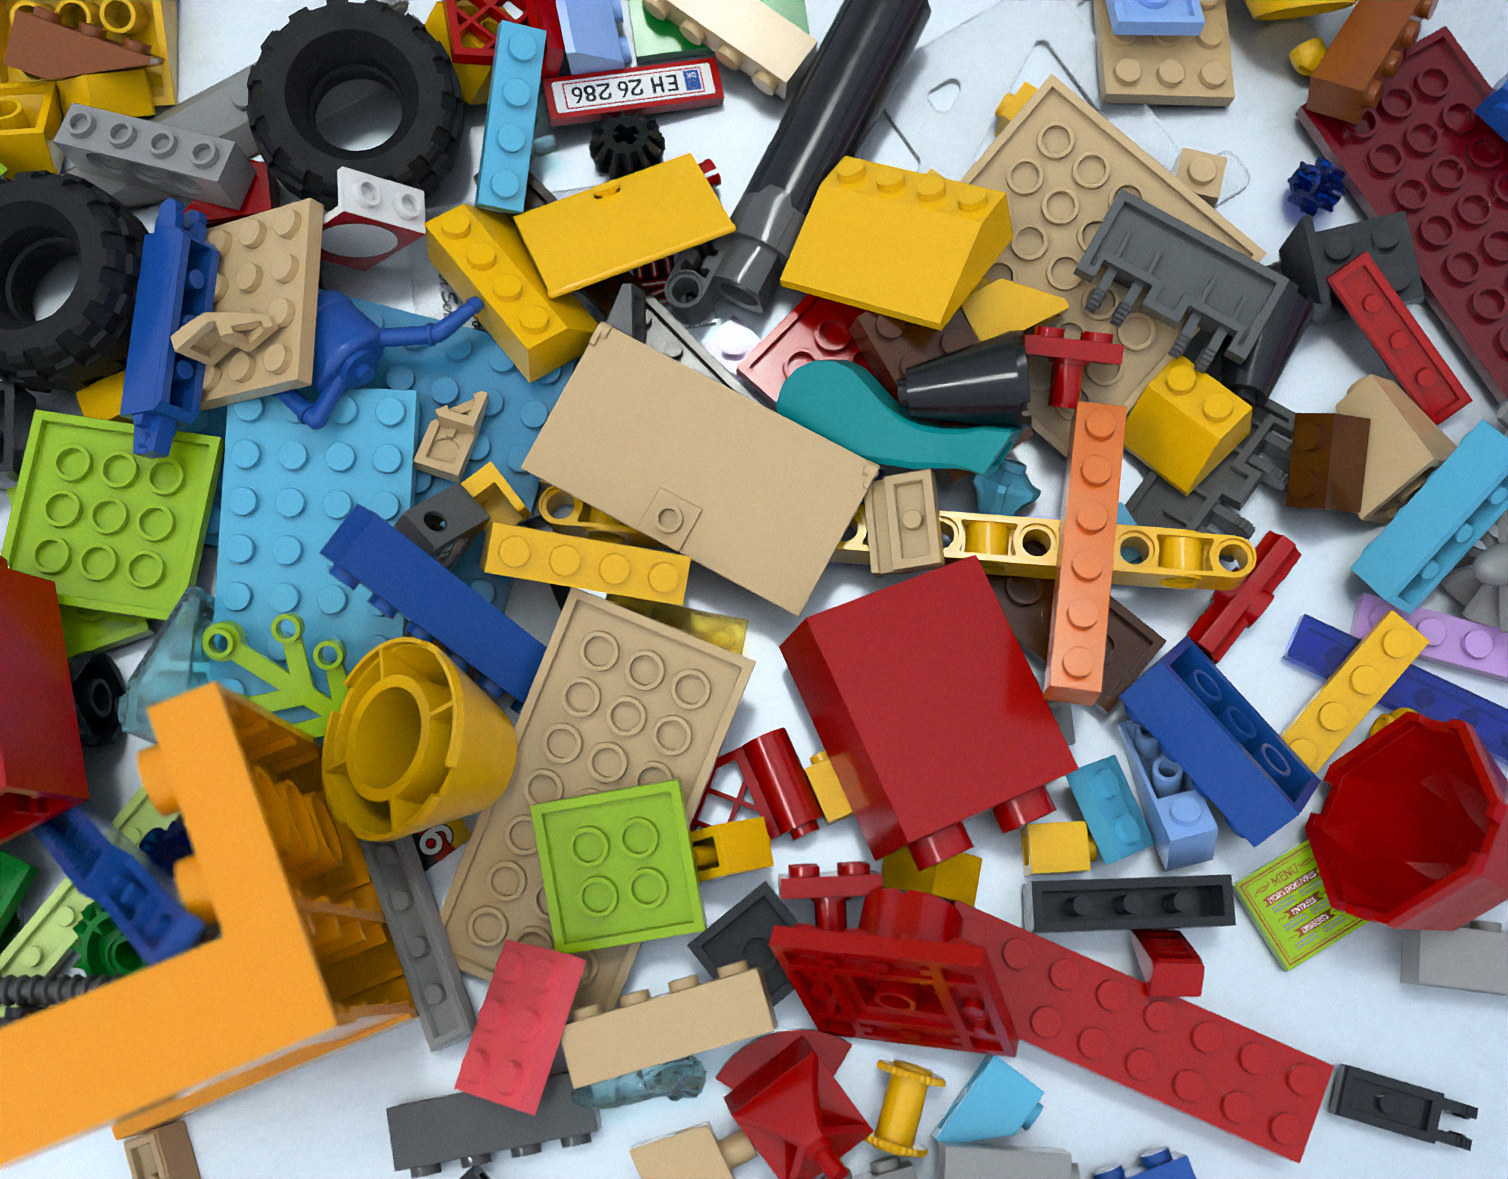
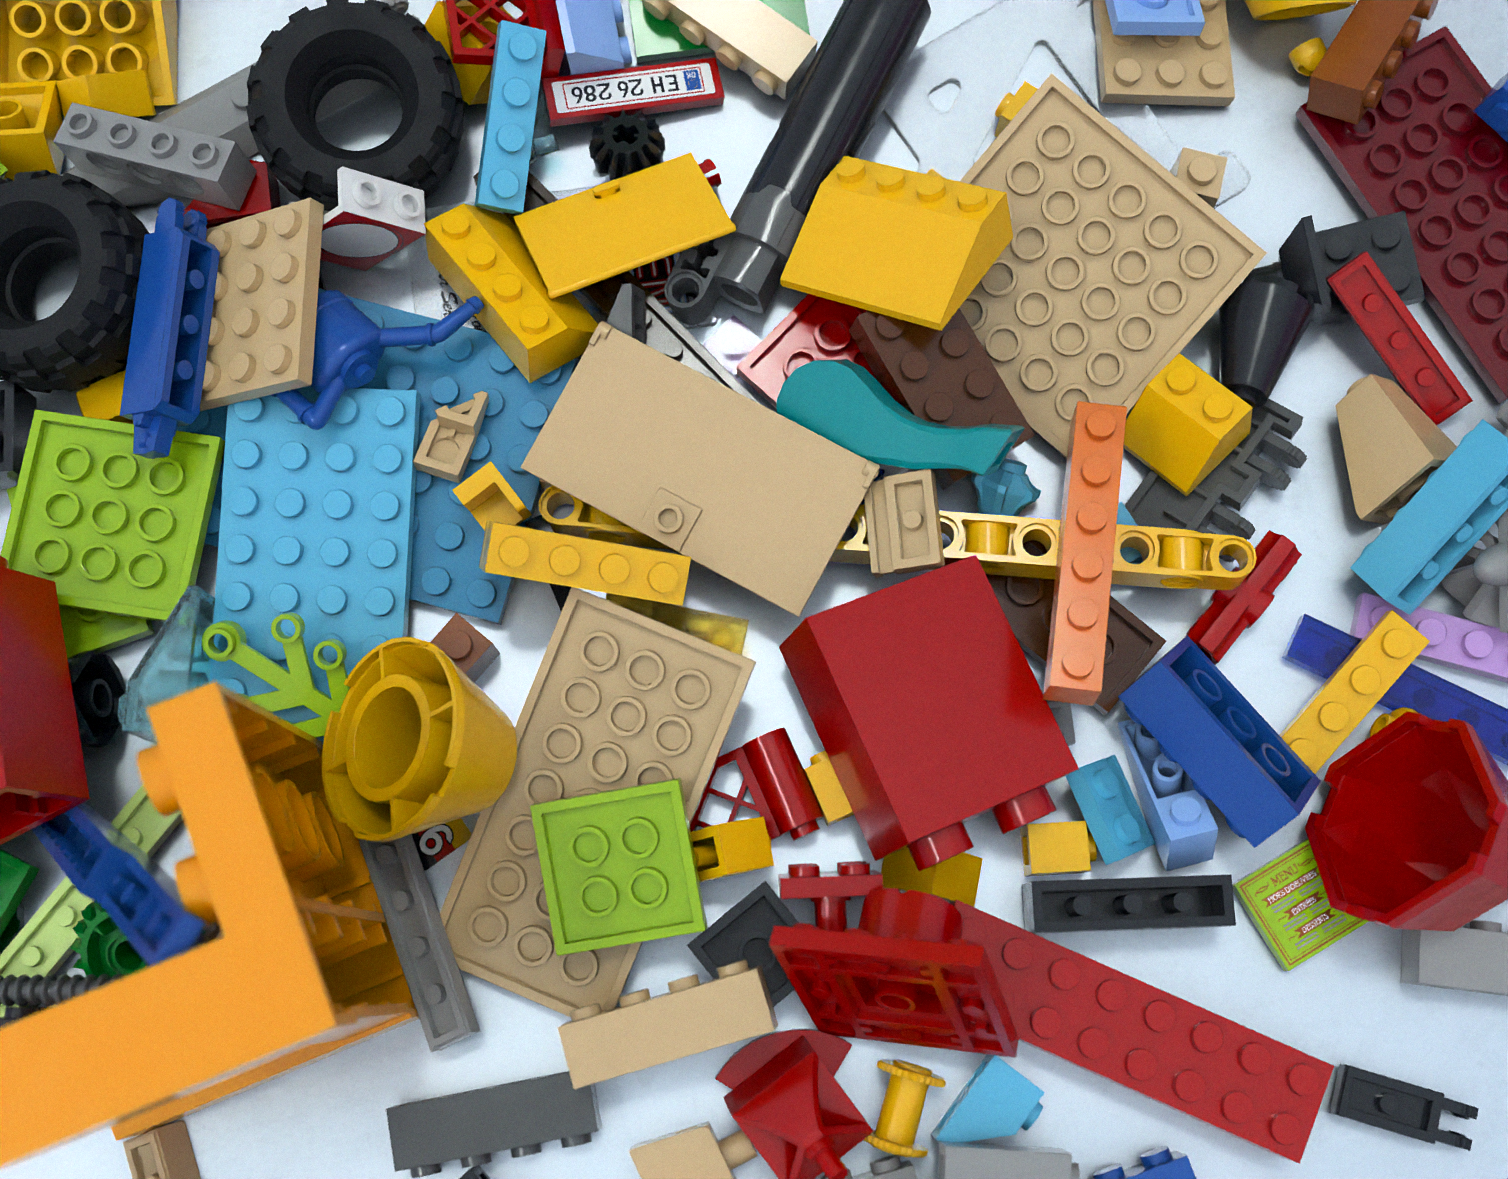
(60, 51): dark orange slope -> none
(168, 846): clear blue gear -> none
(217, 333): tan slope -> none
(435, 602): blue brick -> none
(462, 518): dark grey torso -> none
(520, 1025): coral plate -> none
(673, 1079): clear light blue piece -> none
(972, 384): black cone -> none
(1009, 306): yellow slope -> none
(1070, 358): red plate -> none
(1168, 963): red slope -> none
(1182, 274): dark grey hinge -> none
(1316, 186): clear blue gear -> none
(1328, 462): reddish brown brick -> none

